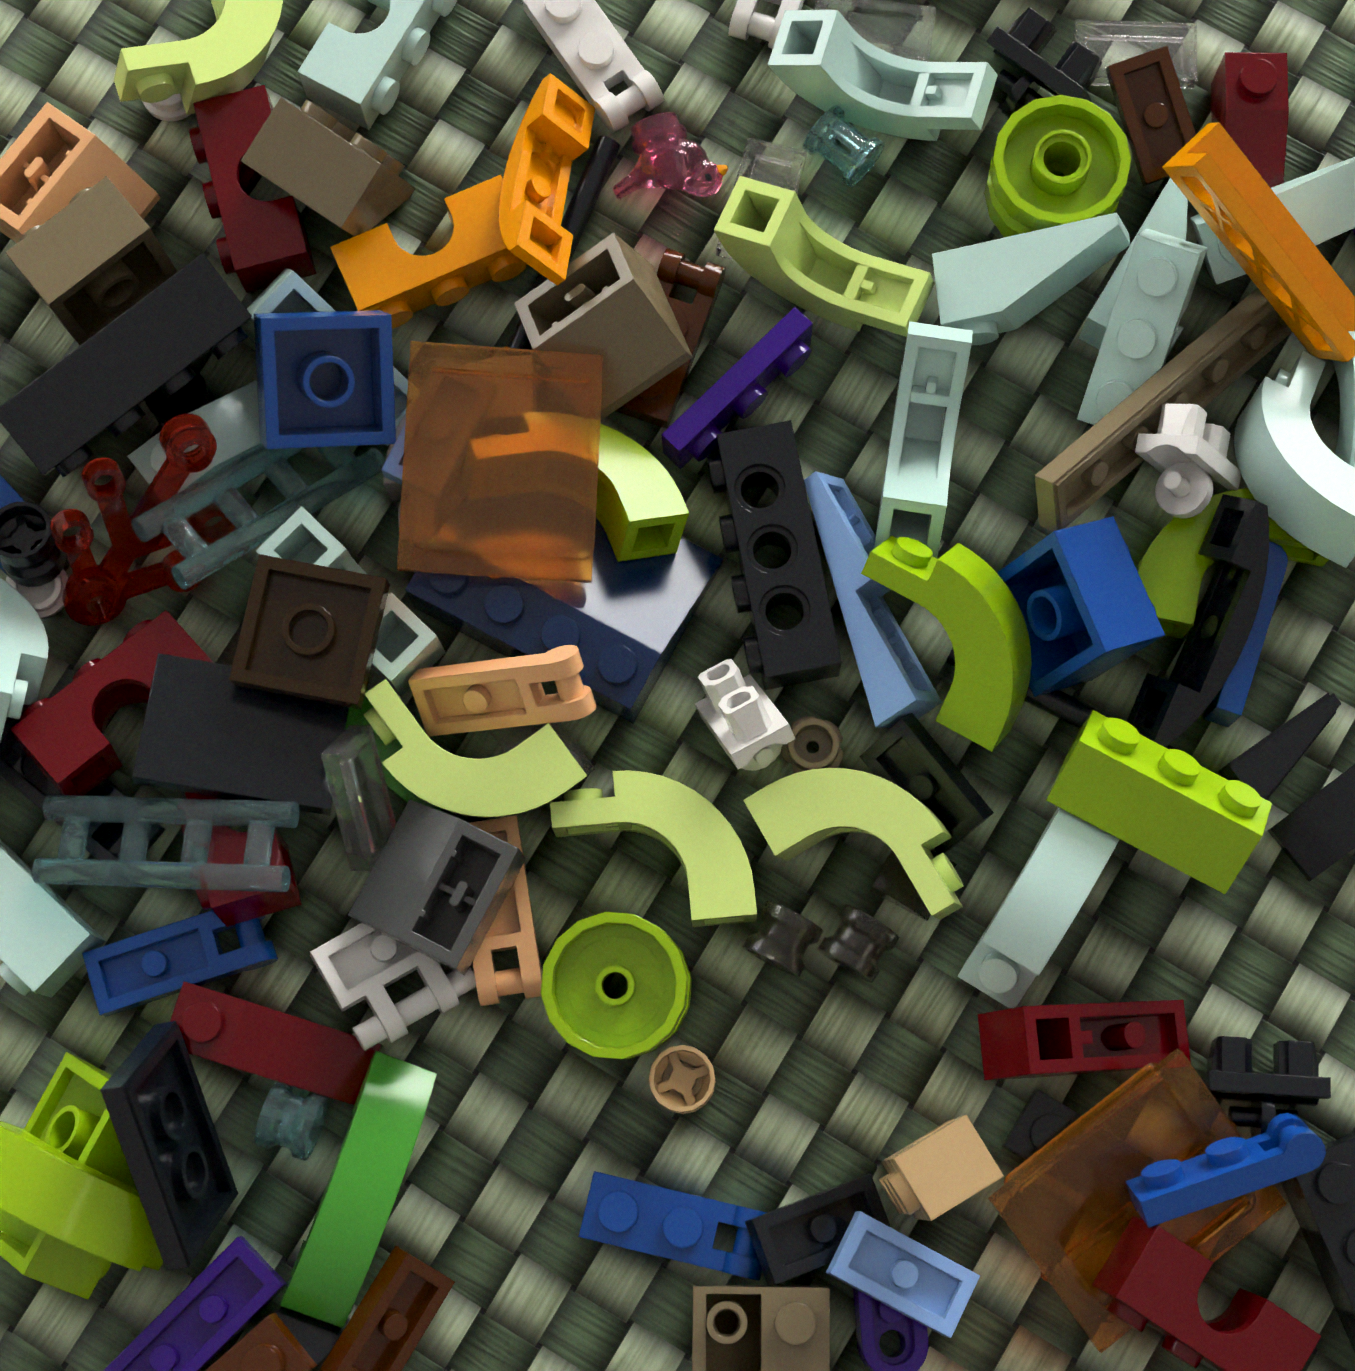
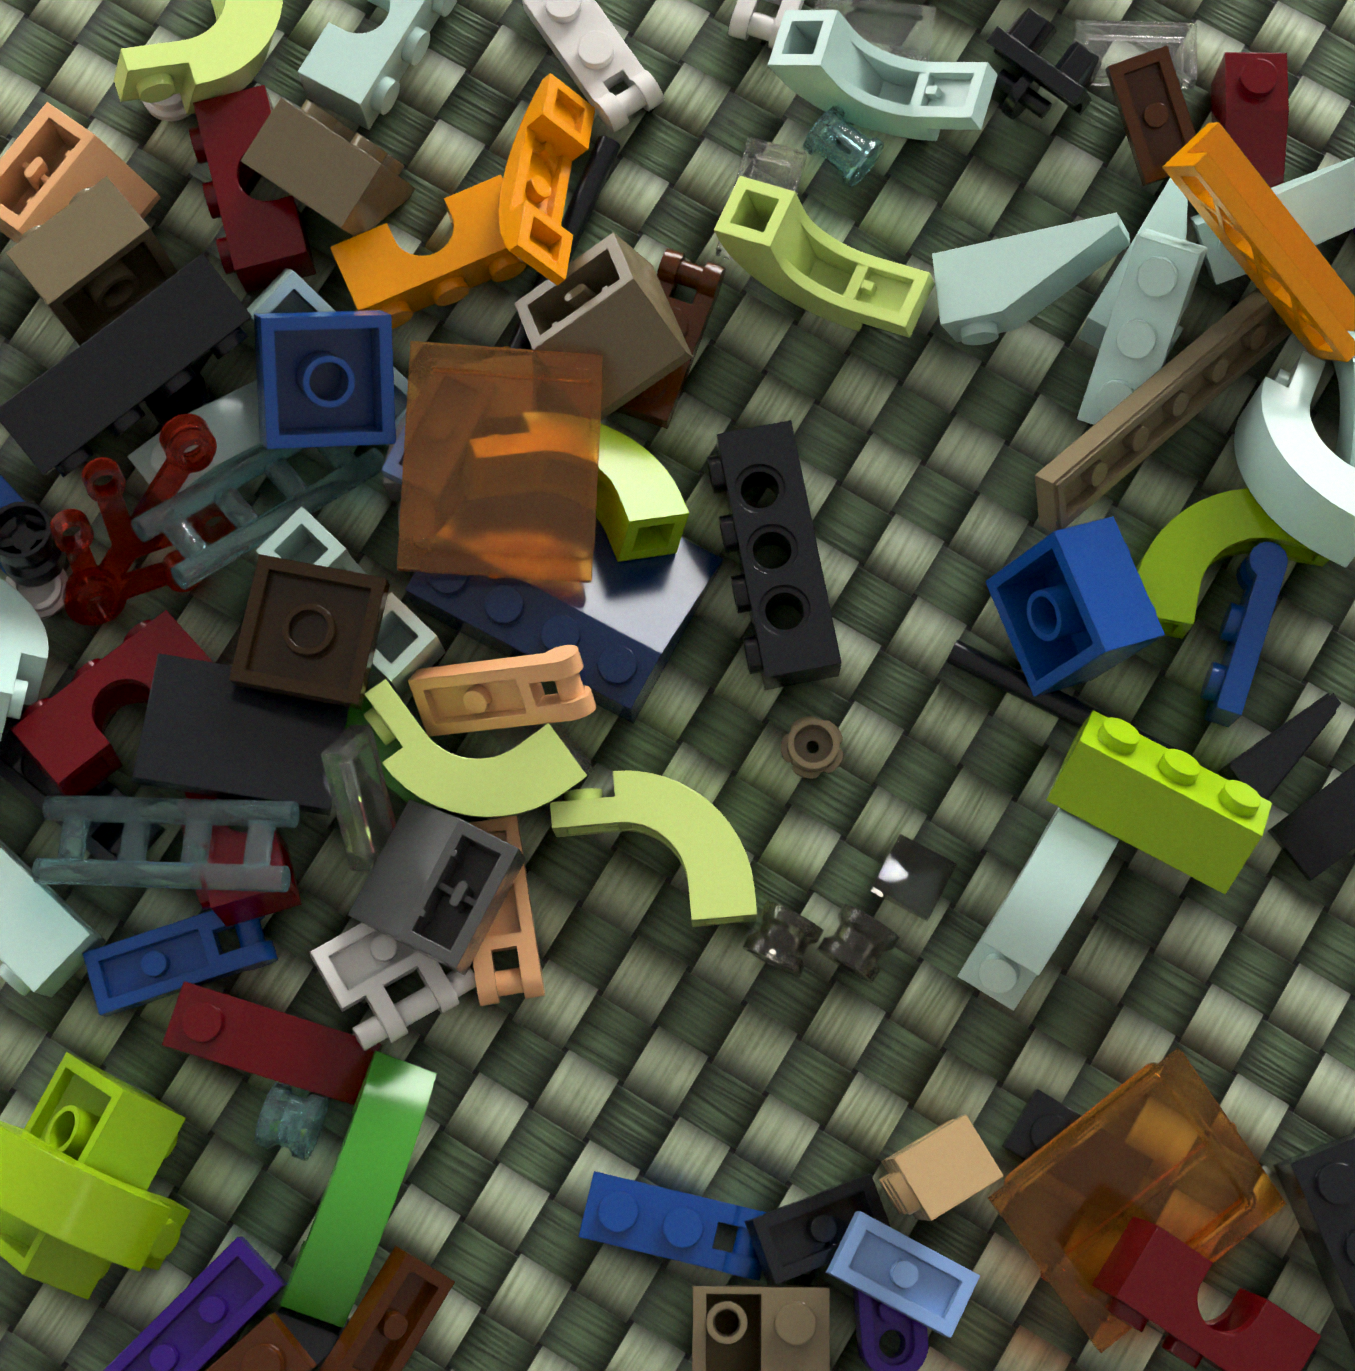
(170, 1144): black tile -> none
(655, 995): lime wheel -> none
(669, 160): clear pink animal -> none
(680, 1070): tan wheel -> none
(739, 389): dark purple plate -> none
(742, 717): white hips -> none
(834, 801): yellowish green arch -> none
(884, 657): light blue slope -> none
(919, 766): black plate -> none
(923, 434): light aqua arch -> none
(982, 625): lime arch -> none
(1056, 166): lime wheel -> none
(1080, 1038): dark red slope -> none
(1189, 458): white hips -> none
(1221, 627): black slope -> none
(1226, 1170): blue plate -> none
(1293, 1082): black hips -> none

